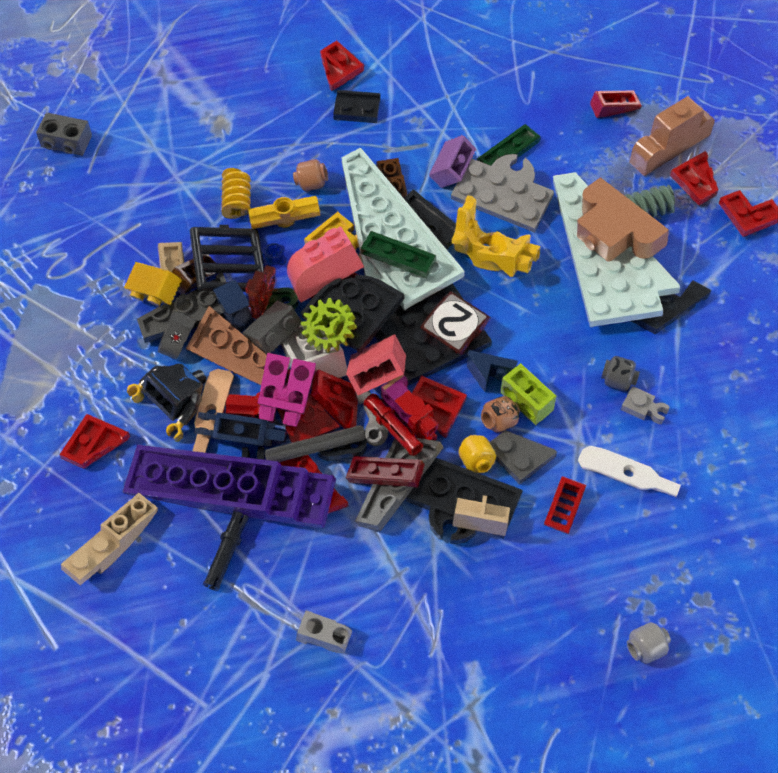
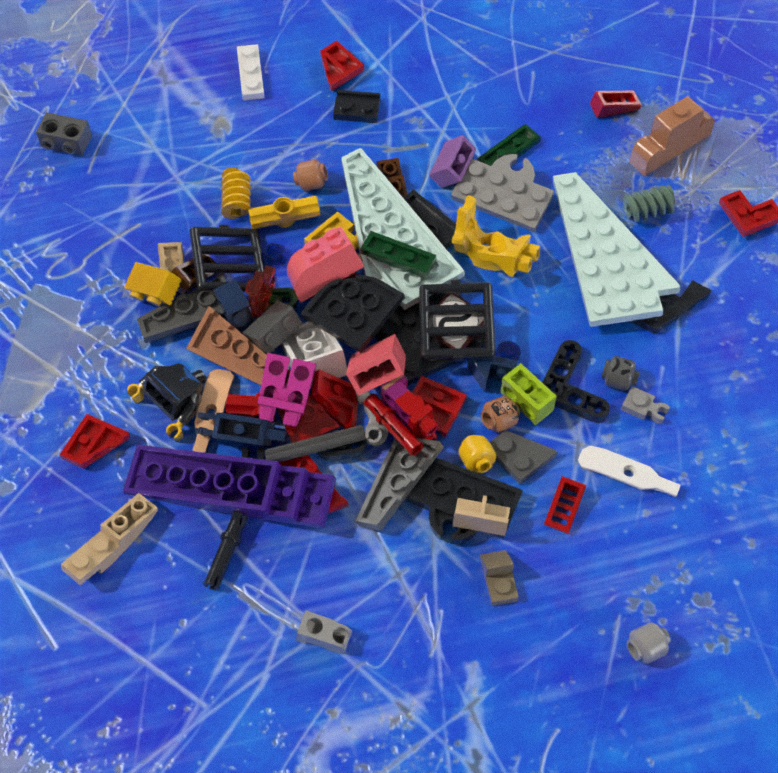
(175, 334): dark grey leg -> none
(250, 72): none -> white plate
(318, 322): lime gear -> none
(385, 471): dark red tile -> none
(486, 329): none -> black bar
(499, 577): none -> dark tan slope
(508, 350): none -> clear blue plate
(564, 390): none -> black beam
(616, 223): nougat brick -> none
(696, 178): red wing -> none

